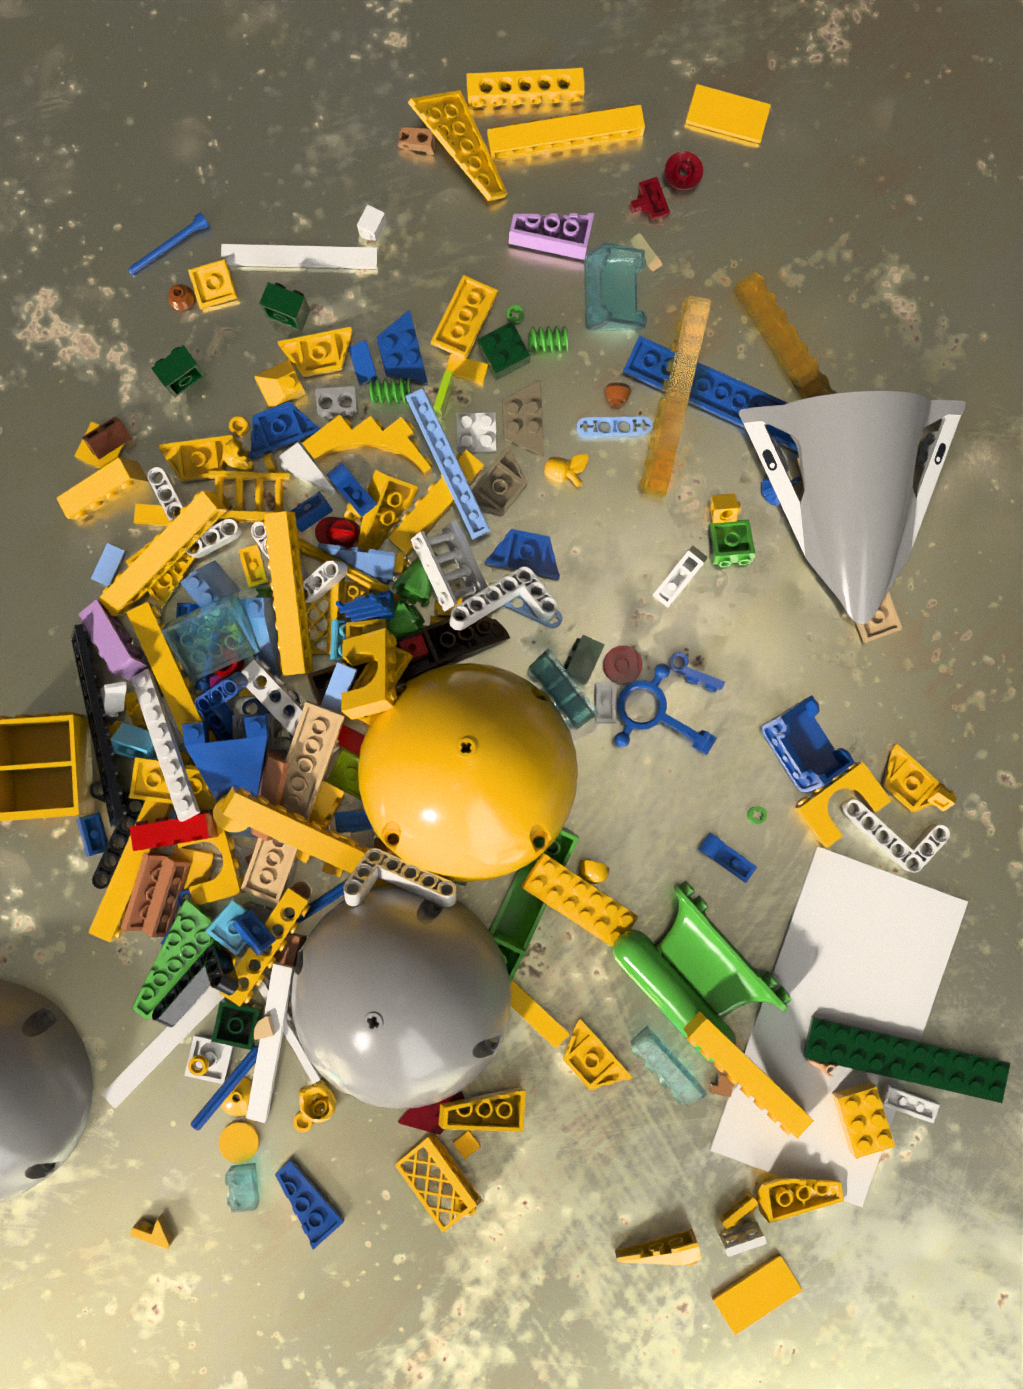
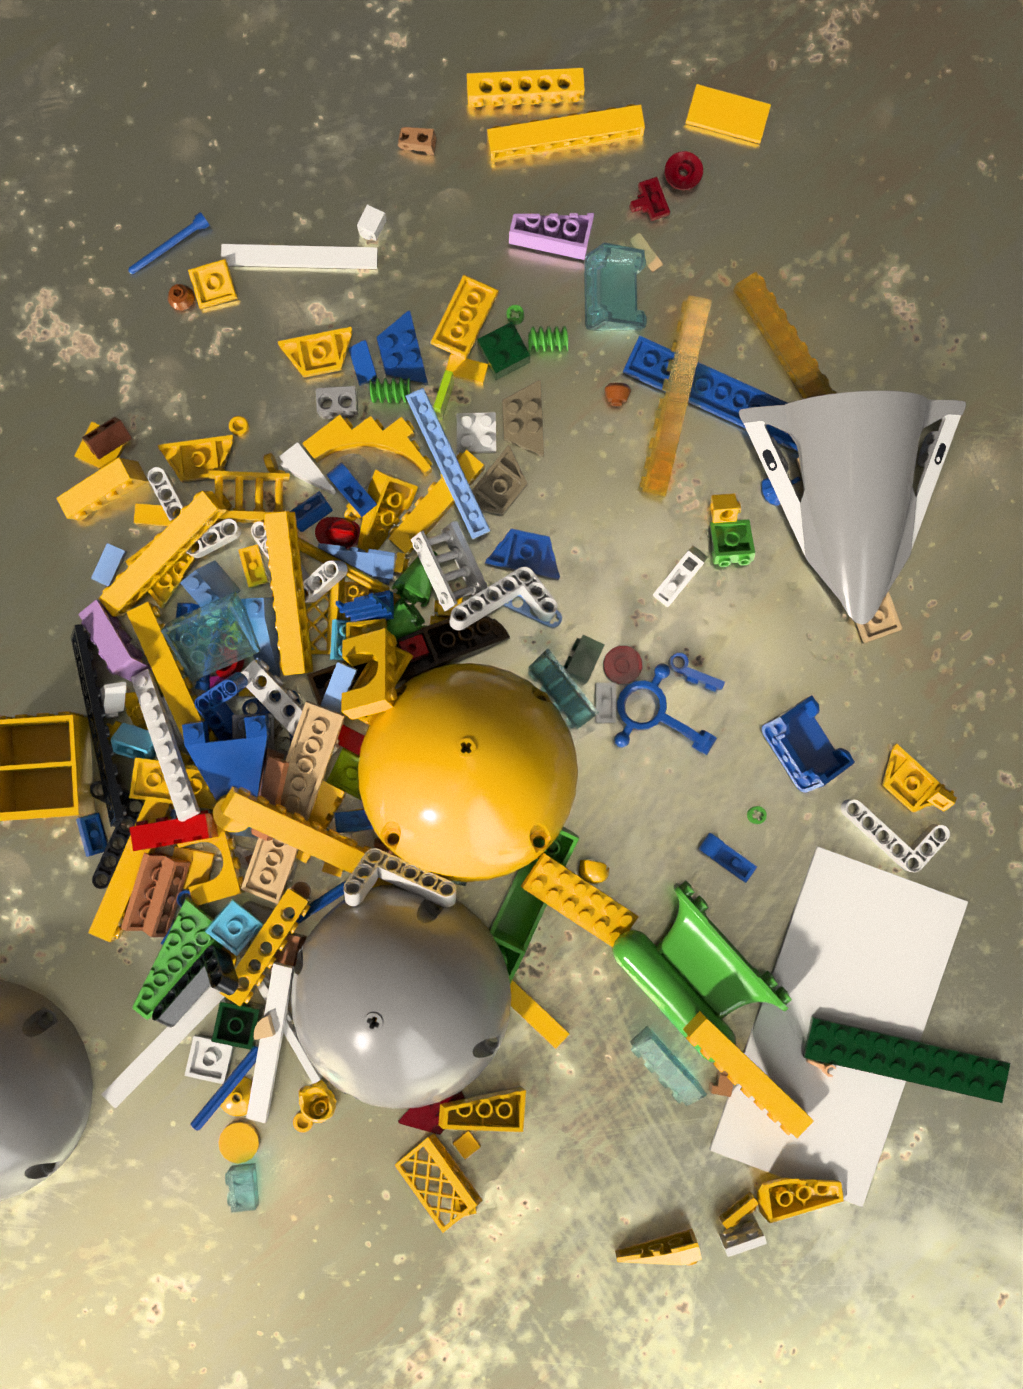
(158, 1235): yellow slope -> none
(178, 371): dark green brick -> none
(194, 1069): yellow plate -> none
(236, 457): yellow hair -> none
(254, 932): blue slope -> none
(264, 592): bright green bush -> none
(279, 428): blue wing -> none
(280, 384): yellow slope -> none
(285, 306): dark green brick -> none
(308, 1203): blue wing -> none
(456, 130): yellow wing -> none
(560, 469): yellow piece -> none
(592, 1059): yellow wing -> none
(614, 426): light blue beam -> none
(757, 1294): yellow tile -> none
(815, 808): yellow arch -> none
(863, 1119): yellow brick -> none
(909, 1103): white tile -> none

